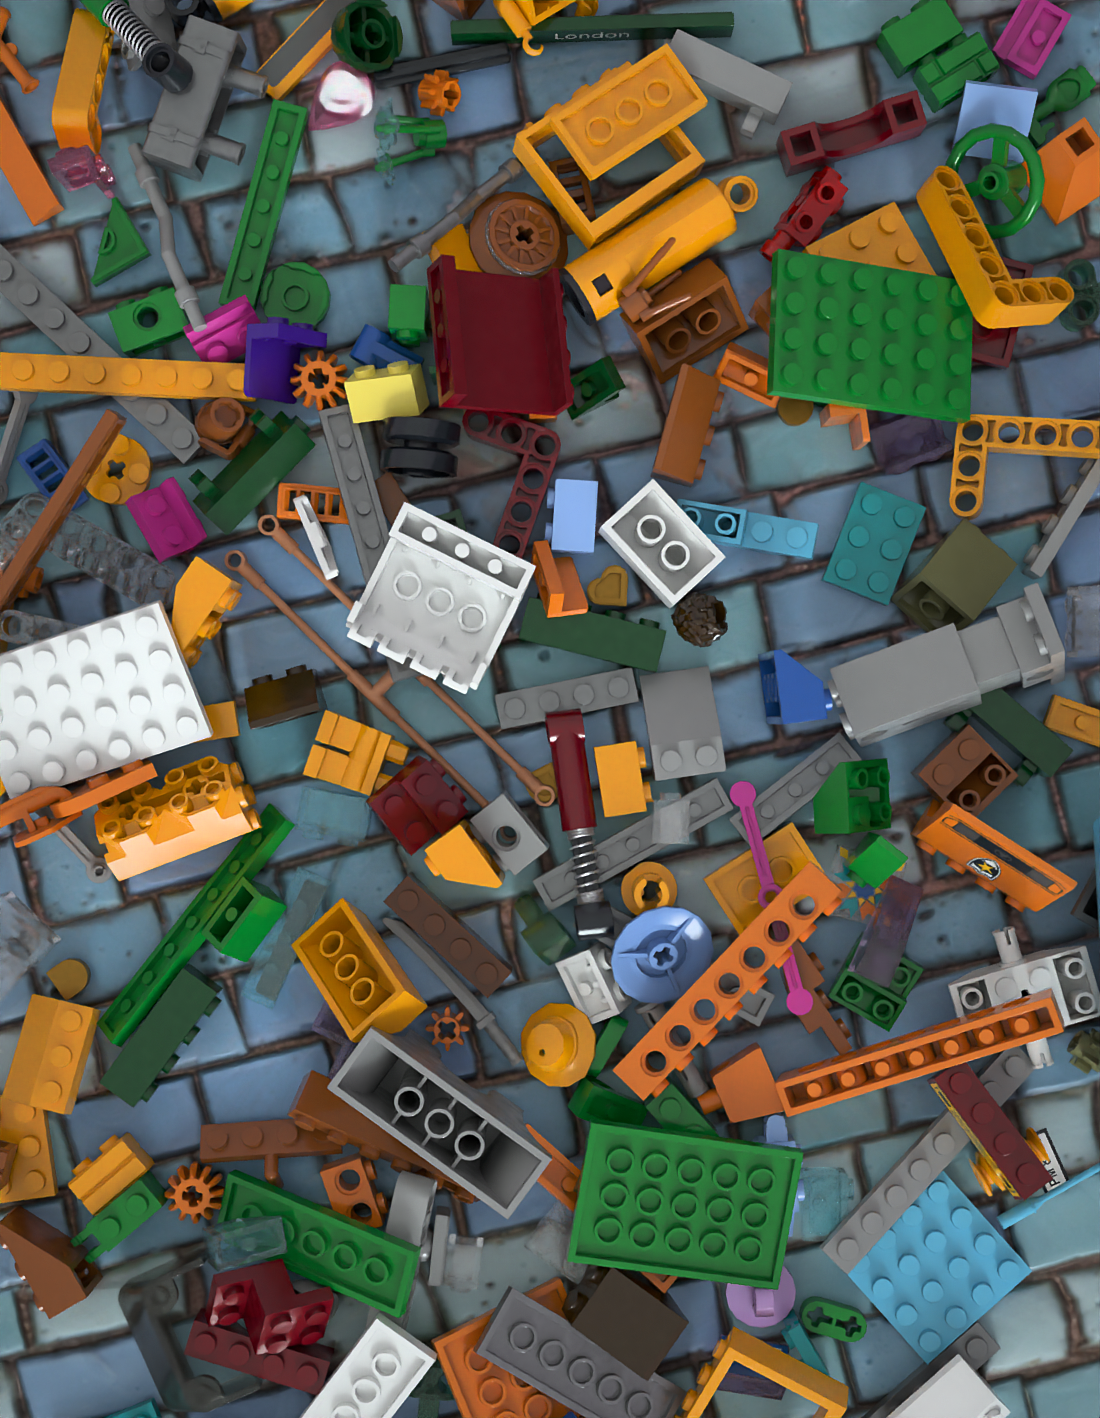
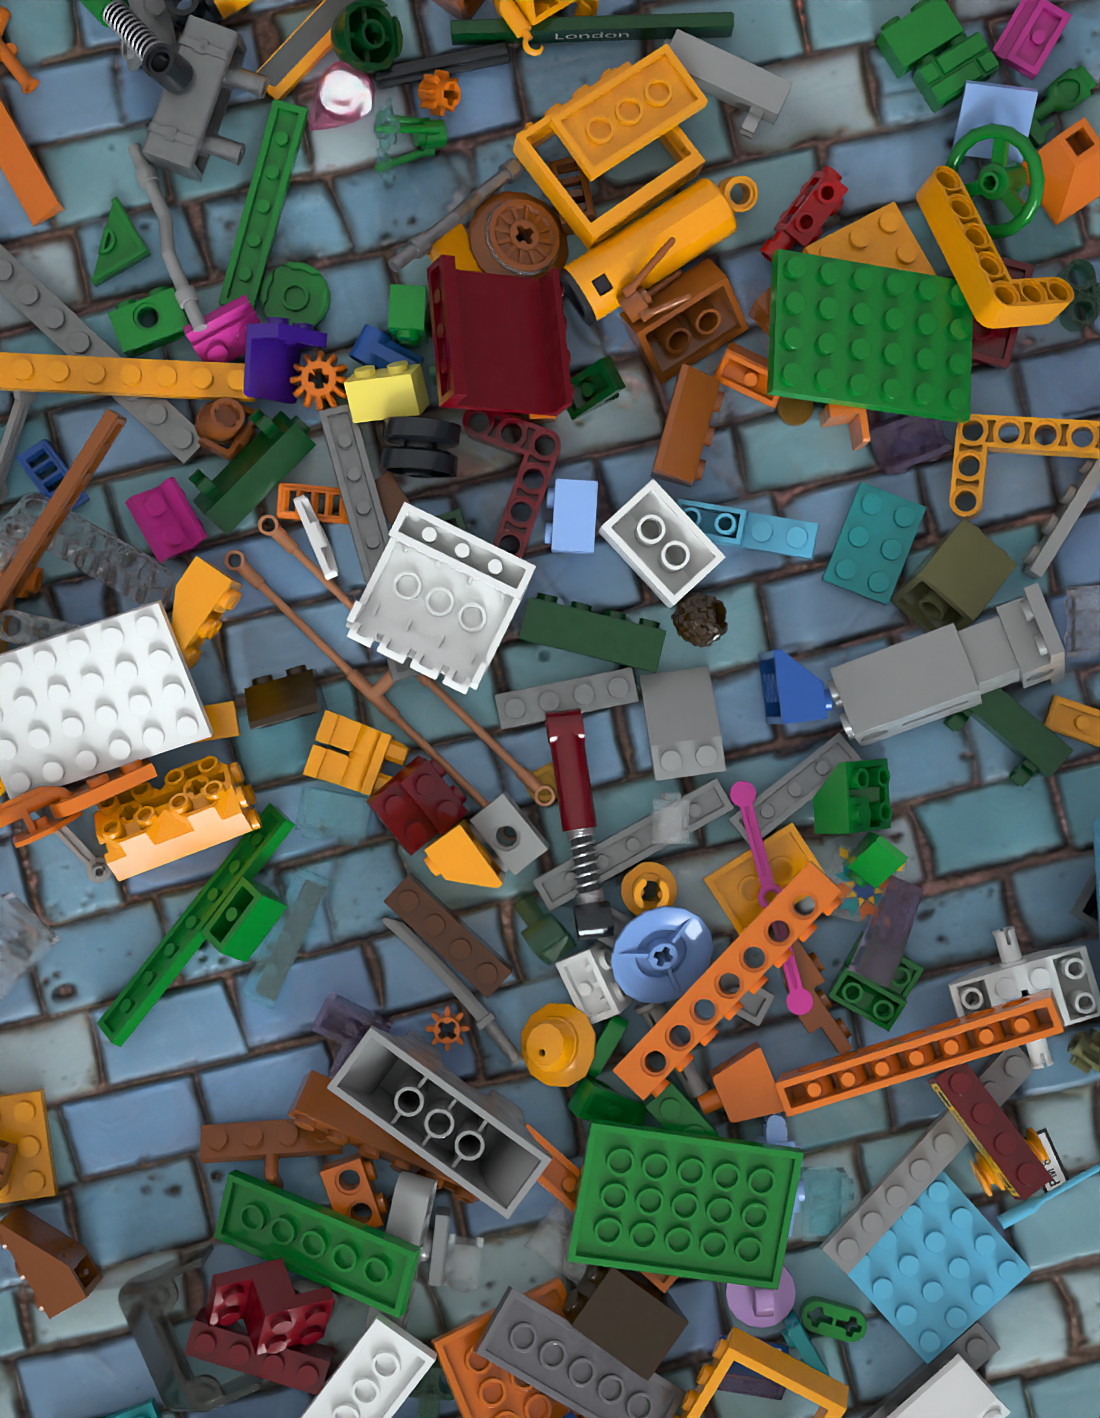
(51, 1054): light orange slope -> none
(70, 977): pearl gold tile -> none
(80, 168): clear pink bracket -> none
(82, 83): light orange beam -> none
(110, 1173): light orange brick -> none
(123, 1215): green hinge -> none
(136, 473): light orange plate -> none
(161, 1035): dark green brick -> none
(186, 1200): orange gear -> none
(243, 1241): clear light blue slope -> none
(357, 973): light orange slope -> none
(557, 582): orange panel -> none
(610, 588): pearl gold tile -> none
(621, 778): light orange brick -> none
(826, 143): dark red arch -> none
(965, 771): dark orange slope -> none
(990, 857): orange piece -> none

